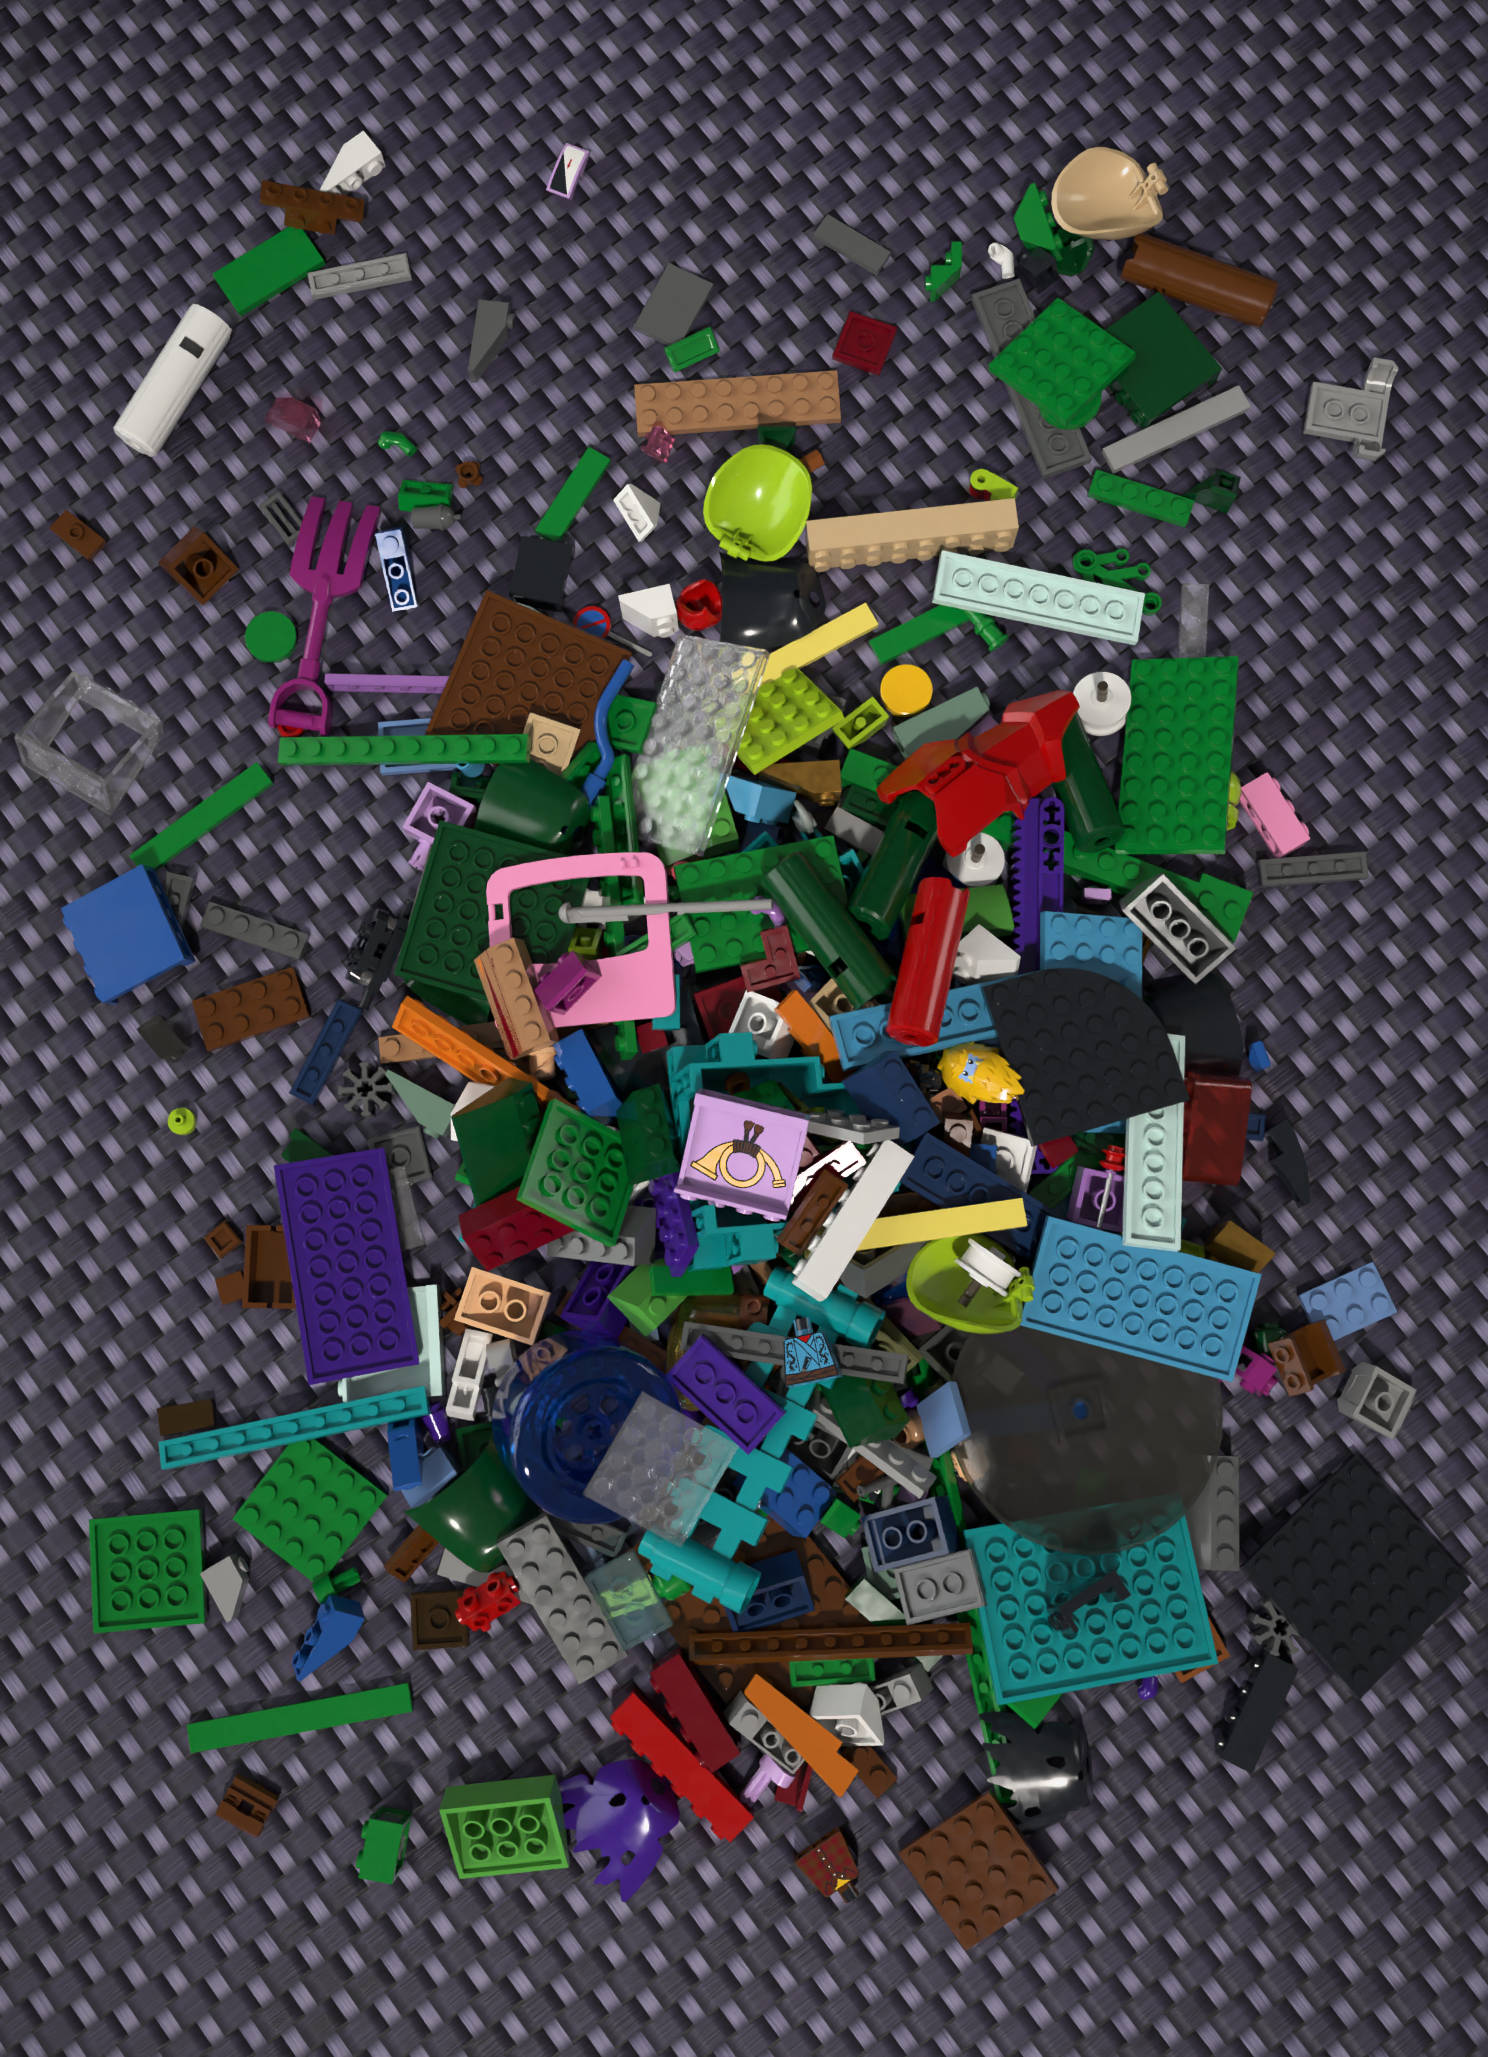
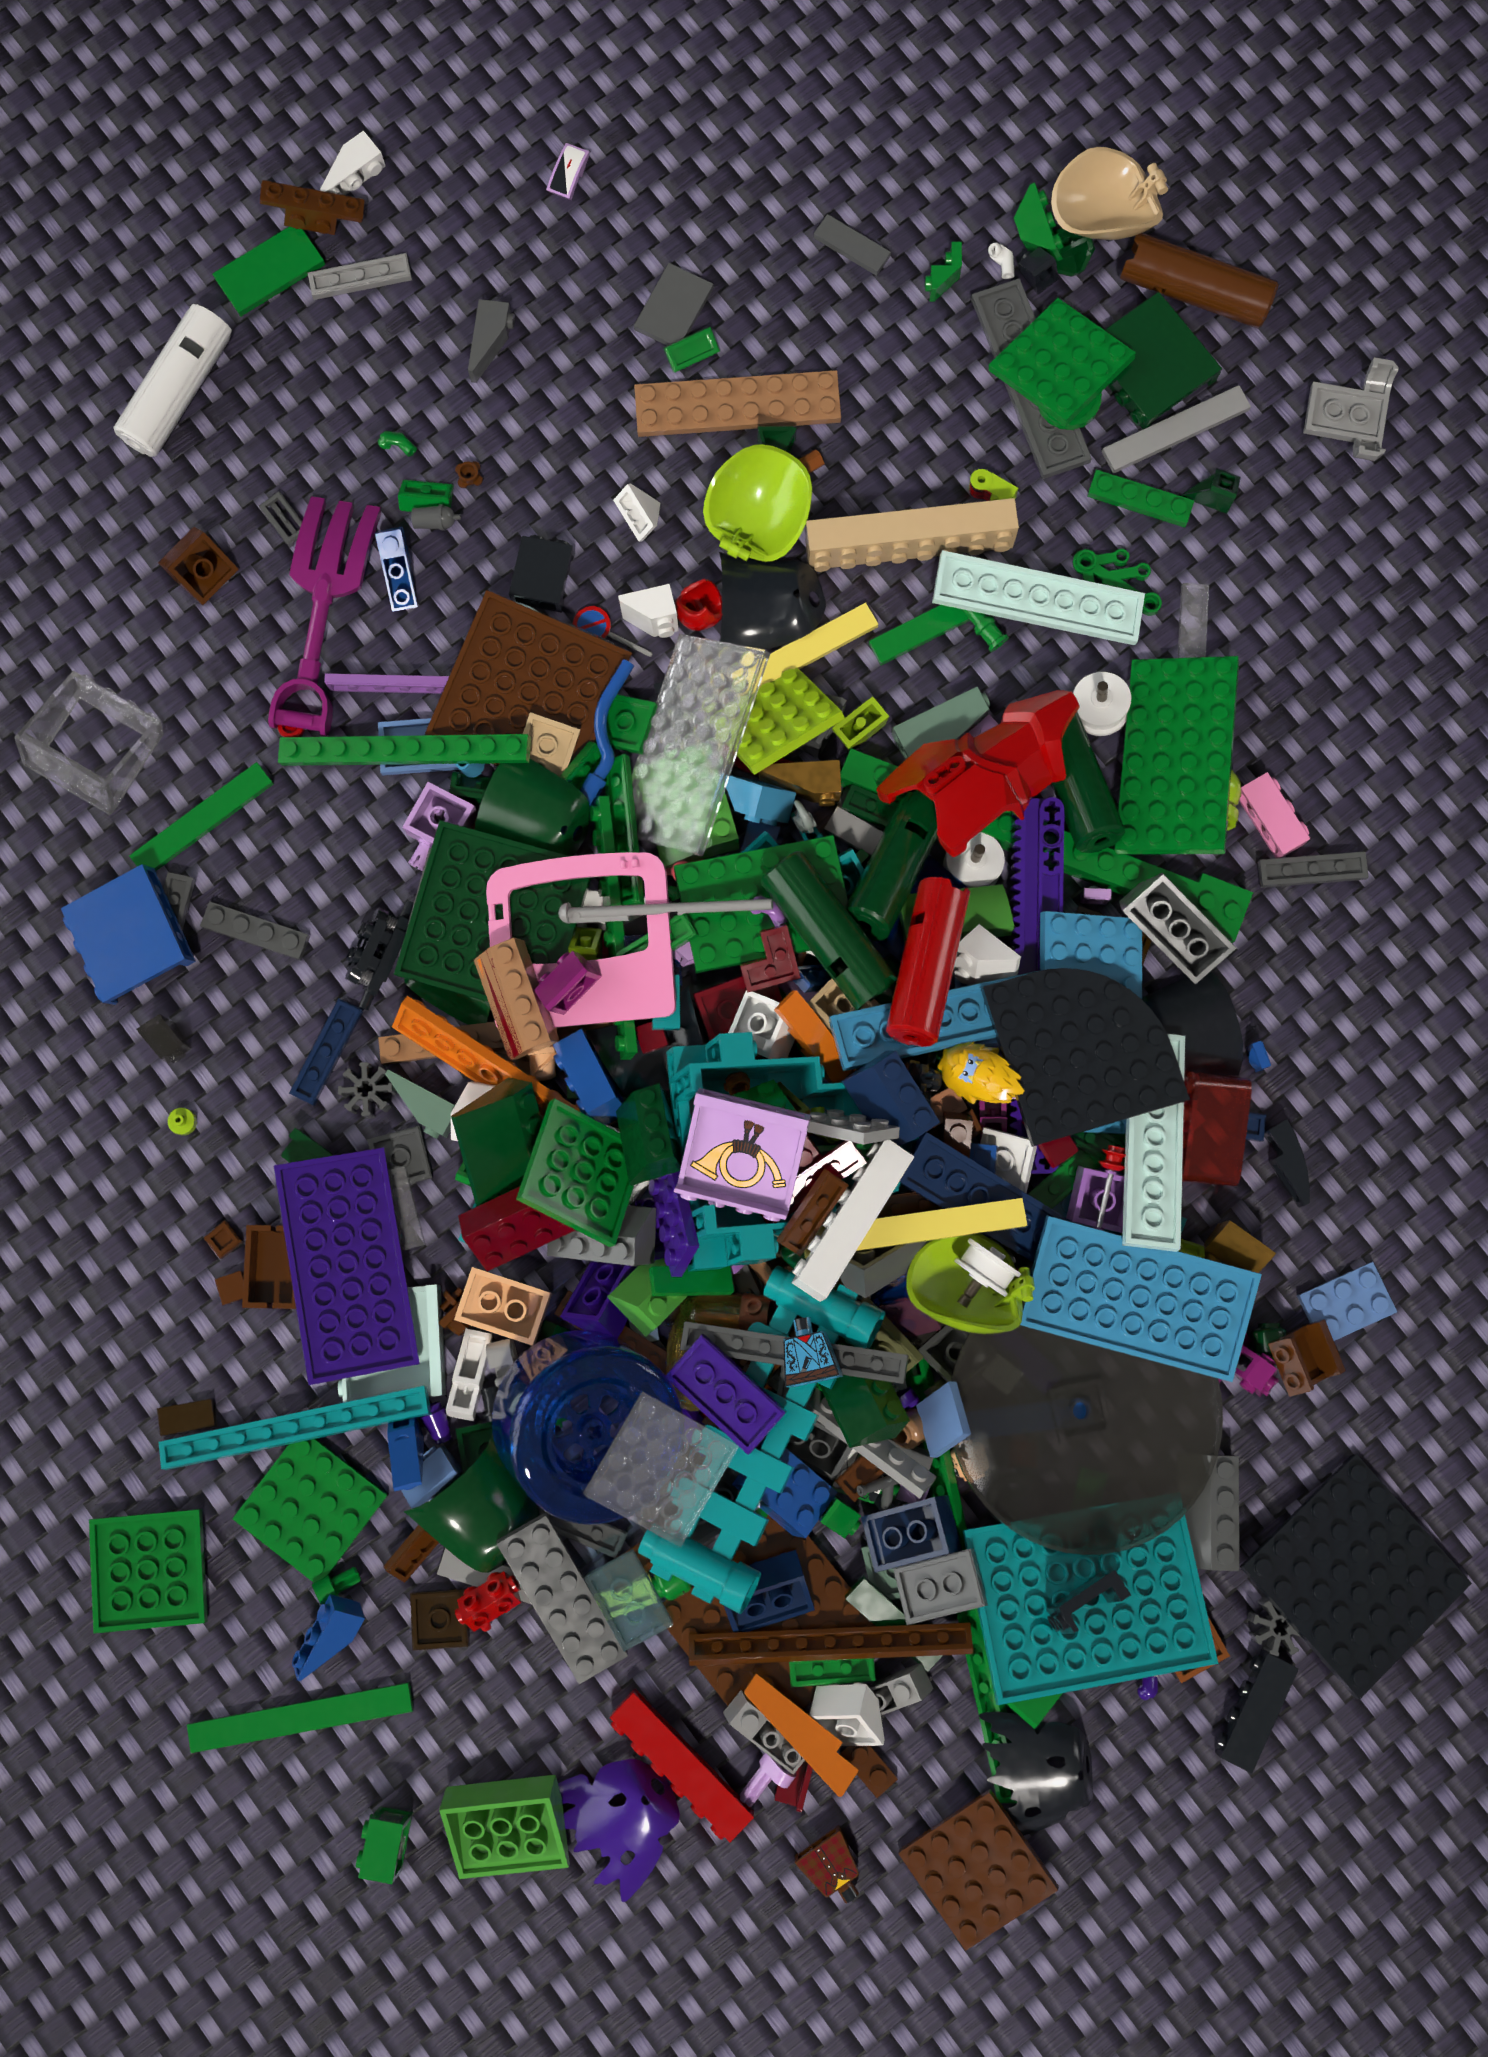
(78, 535): reddish brown plate -> none
(228, 1584): light grey slope -> none
(251, 1009): reddish brown plate -> none
(254, 1793): reddish brown piece -> none
(271, 637): green tile -> none
(294, 418): clear pink slope -> none
(573, 495): green tile -> none
(658, 444): clear pink tile -> none
(696, 1710): dark red brick -> none
(864, 343): dark red tile -> none
(906, 690): yellow tile -> none
(1376, 1399): light grey slope -> none

